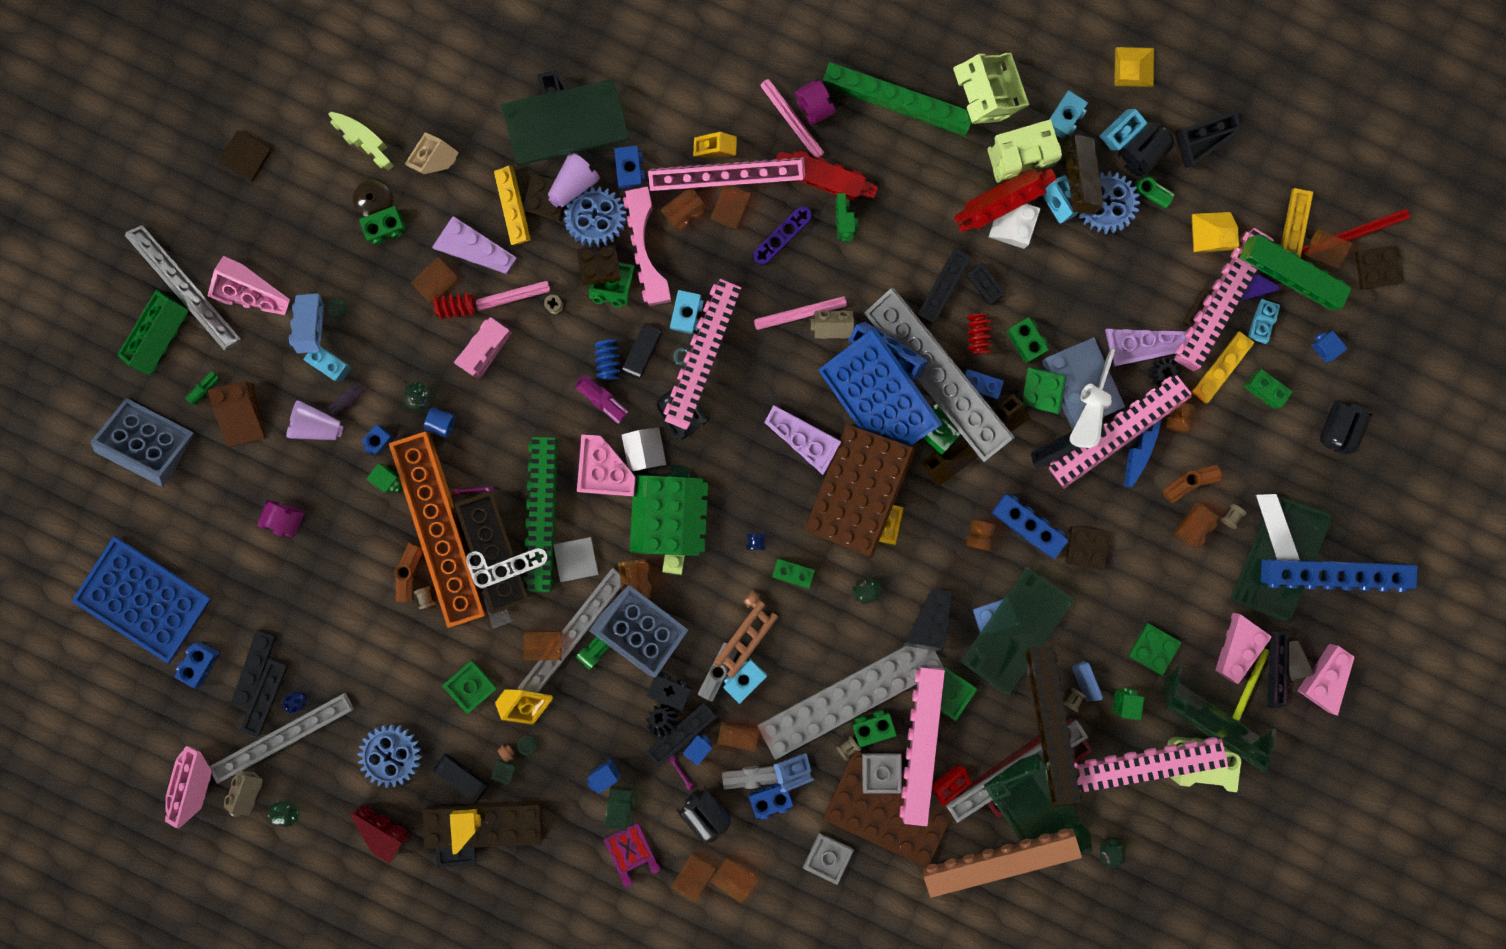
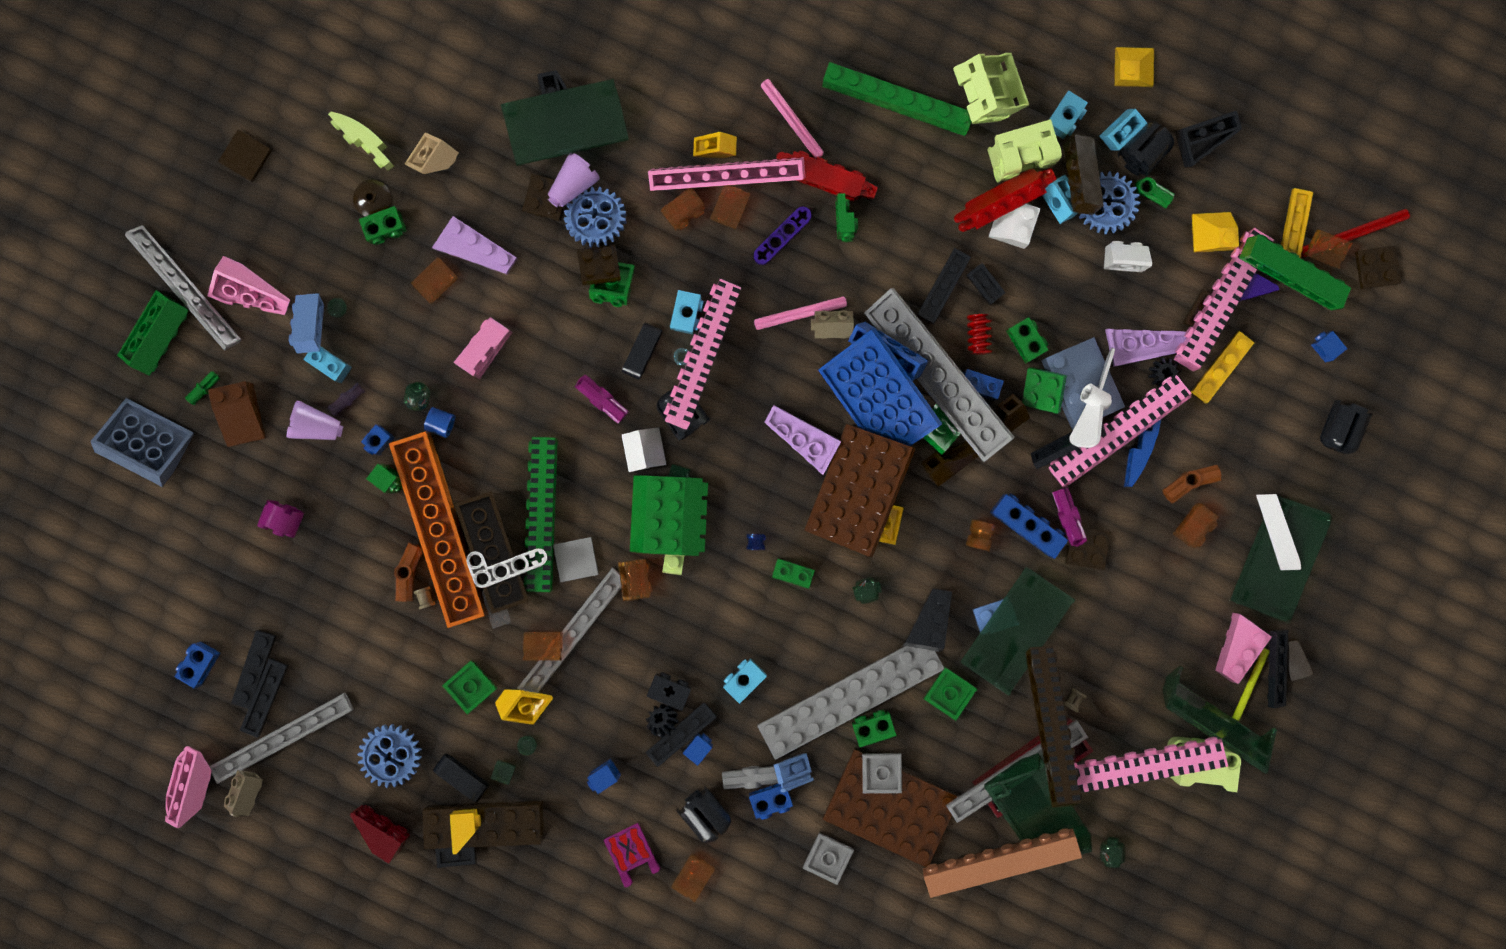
(141, 599): blue plate -> none
(283, 813): clear green head -> none
(290, 705): clear blue wheel -> none
(455, 306): red piece -> none
(457, 491): magenta hinge -> none
(506, 752): nougat plate -> none
(512, 205): yellow plate -> none
(512, 295): bright pink axle -> none
(550, 299): dark tan bush -> none
(592, 653): green piece -> none
(602, 469): bright pink plate -> none
(606, 359): blue piece -> none
(619, 808): clear green brick -> none
(624, 157): blue brick -> none
(639, 631): sand blue slope -> none
(640, 208): bright pink arch -> none
(689, 785): magenta hinge -> none
(712, 683): light grey piece -> none
(734, 642): nougat bar -> none
(734, 880): clear orange plate -> none
(738, 736): clear orange brick -> none
(752, 599): nougat plate -> none
(815, 102): magenta brick -> none
(848, 748): dark tan bush -> none
(922, 746): bright pink brick -> none
(951, 784): red slope -> none
(1069, 517): none -> magenta piece
(1087, 681): medium blue slope -> none
(1127, 257): none -> white slope
(1128, 704): green brick -> none
(1154, 649): green plate -> none
(1181, 424): clear orange wheel -> none
(1233, 516): dark tan bush -> none
(1263, 321): medium azure slope -> none
(1267, 389): green brick -> none
(1328, 679): bright pink wedge -> none
(1404, 575): blue brick -> none

